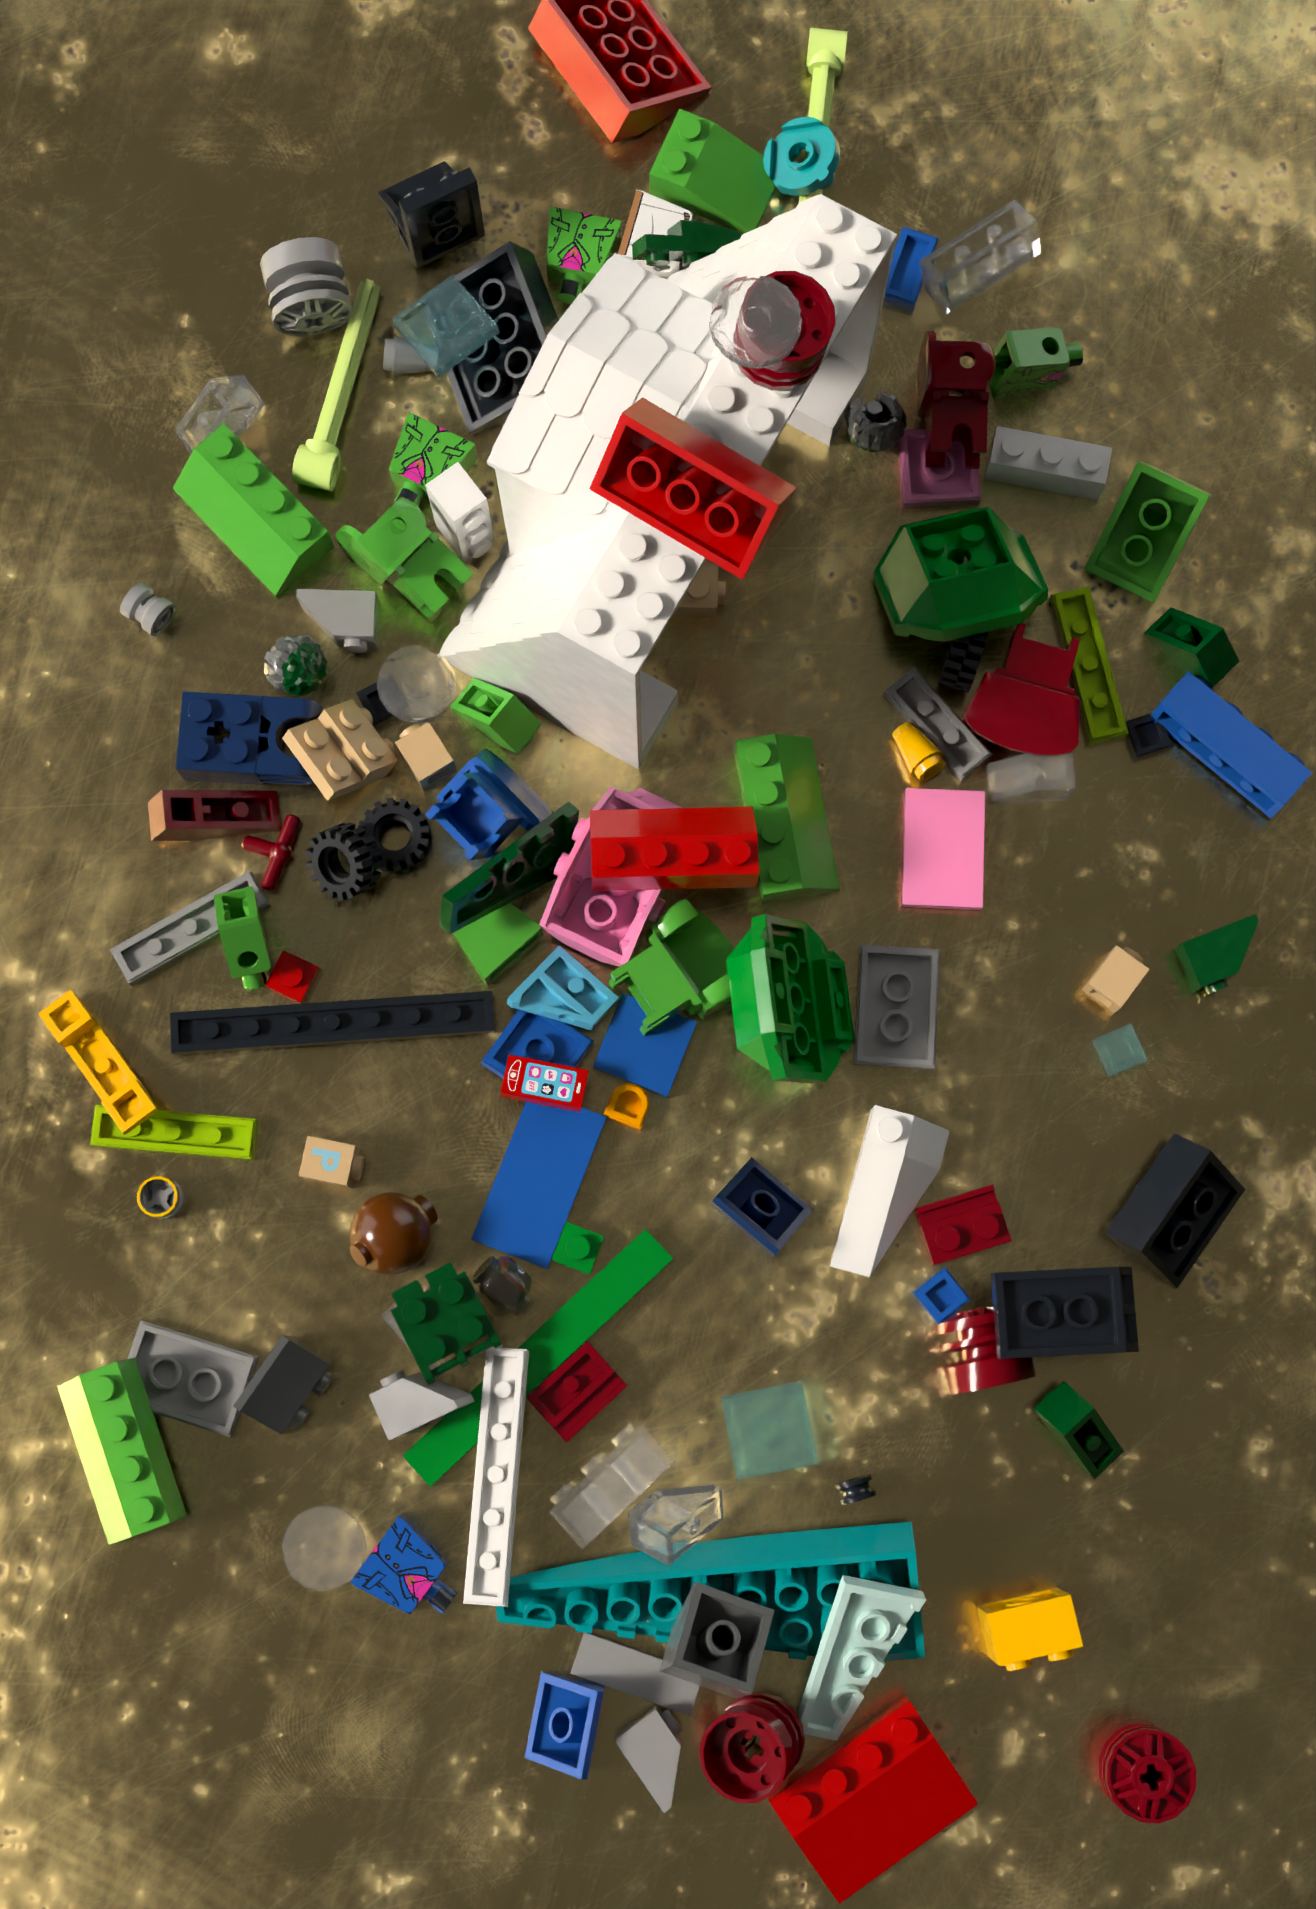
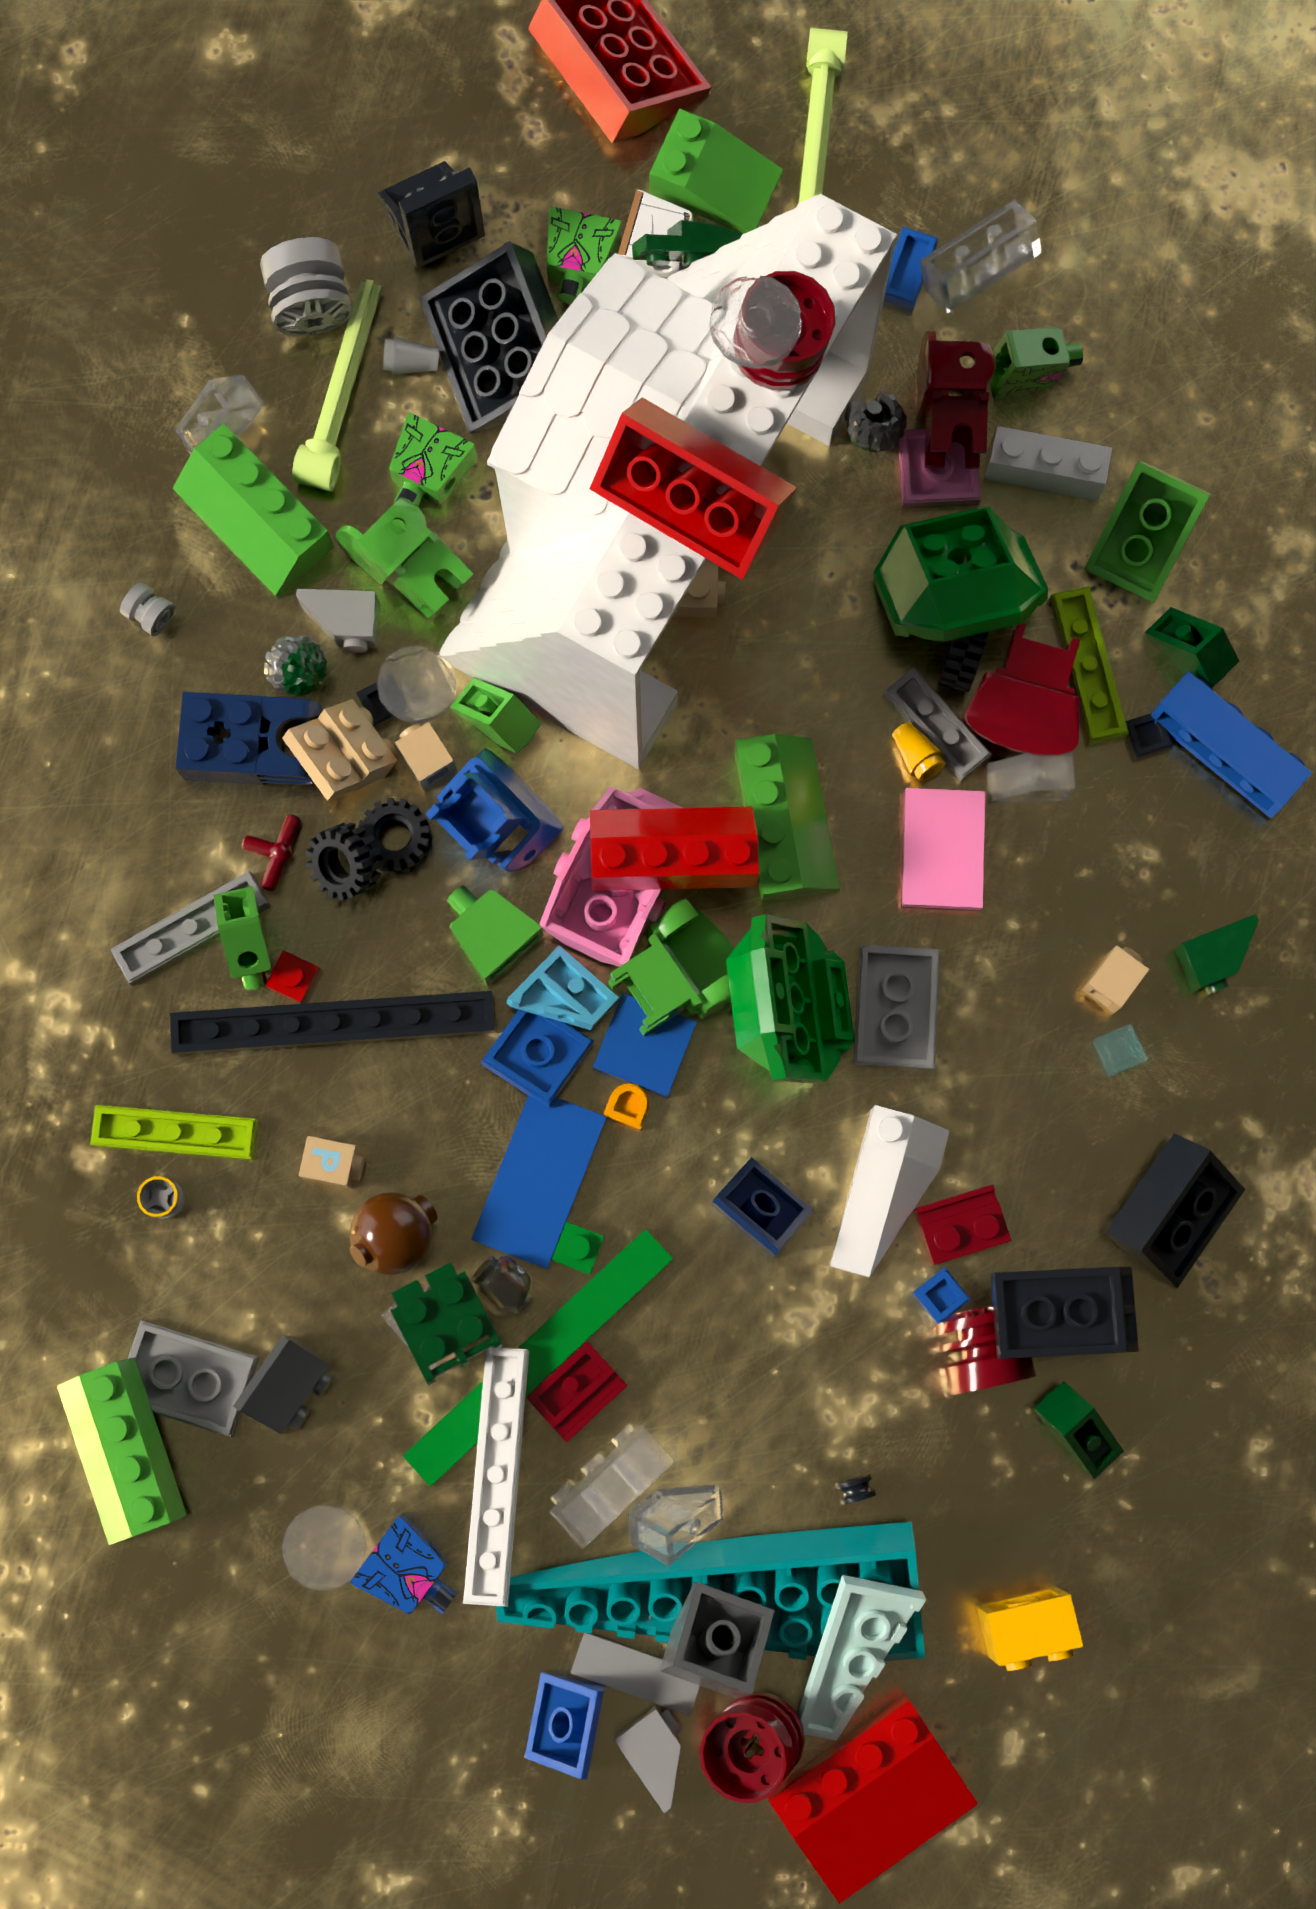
(99, 1061): yellow slope -> none
(211, 814): dark red slope -> none
(412, 1403): light grey slope -> none
(445, 325): clear light blue tile -> none
(461, 512): white brick -> none
(512, 872): dark green wing -> none
(544, 1083): tile -> none
(769, 1430): clear light blue tile -> none
(816, 170): teal plate -> none
(1125, 1755): dark red wheel -> none

